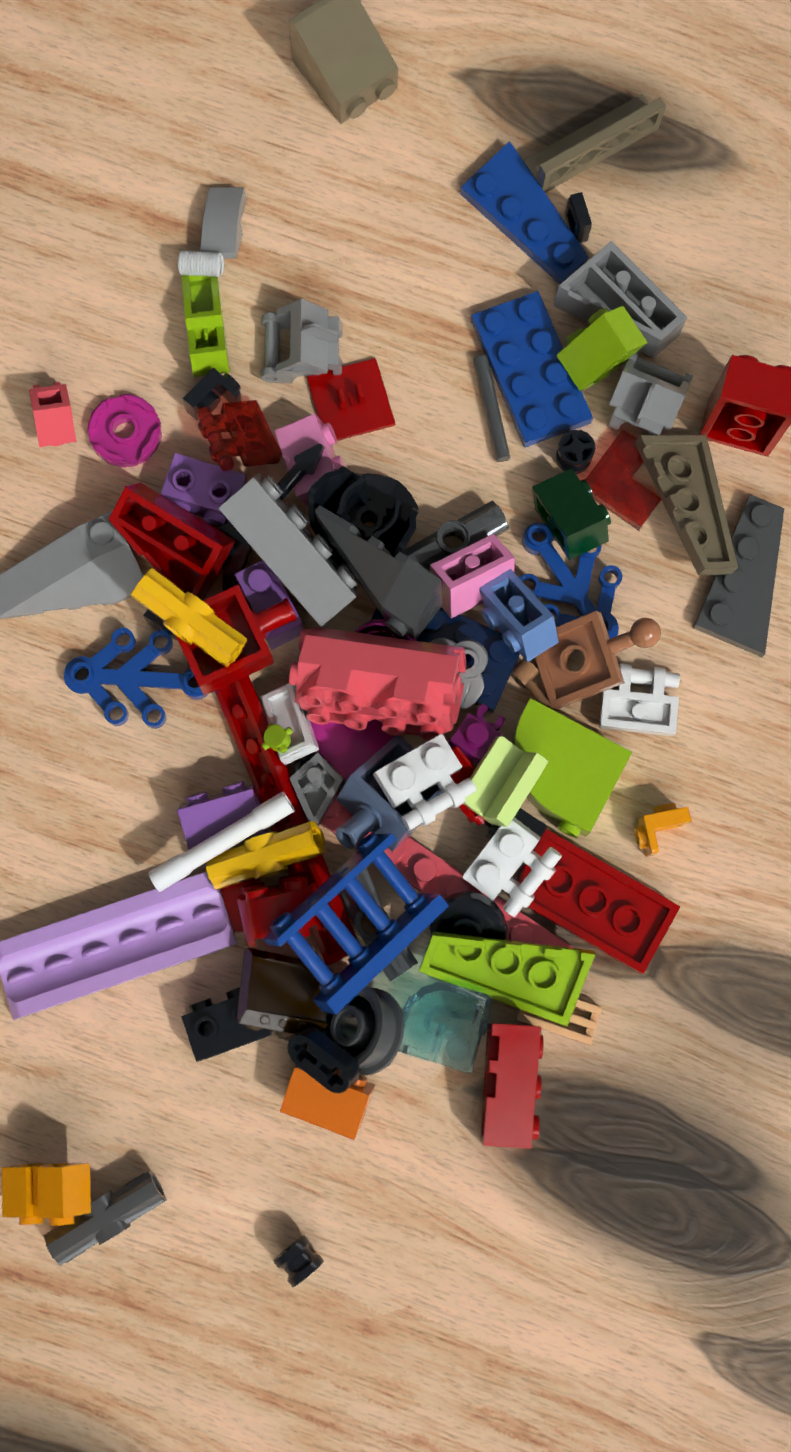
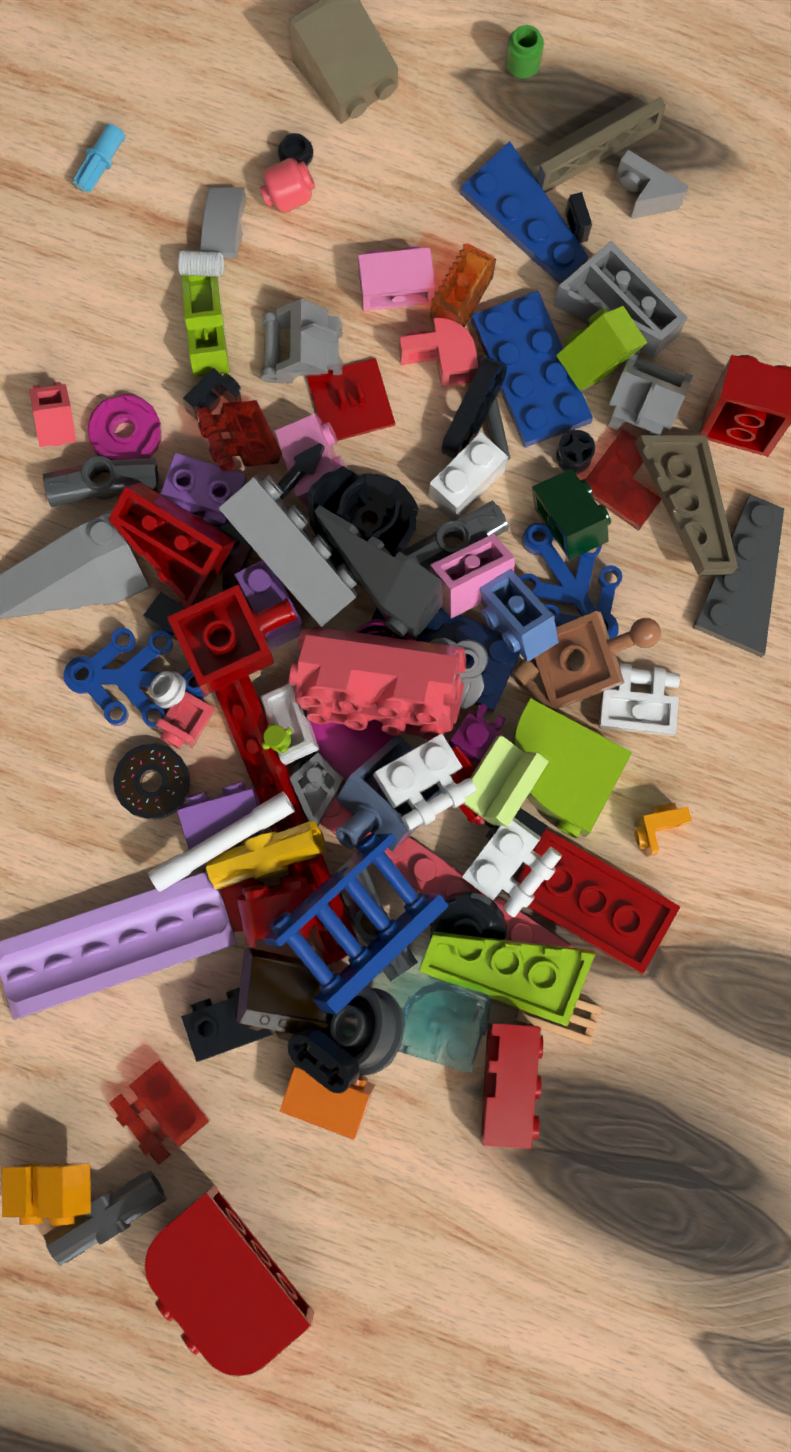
(77, 482): none -> dark grey piece
(99, 158): none -> medium azure axle
(142, 761): none -> tile
(167, 689): none -> white plate
(169, 1105): none -> clear red plate
(185, 721): none -> coral bracket
(189, 617): yellow piece -> none
(224, 1288): none -> red brick
(287, 185): none -> coral head
(296, 147): none -> black plate
(298, 1261): black wheel -> none
(396, 278): none -> bright pink brick
(448, 345): none -> coral brick
(463, 285): none -> clear orange brick
(467, 476): none -> white brick
(474, 406): none -> black beam
(524, 51): none -> bright green brick
(657, 188): none -> light grey slope

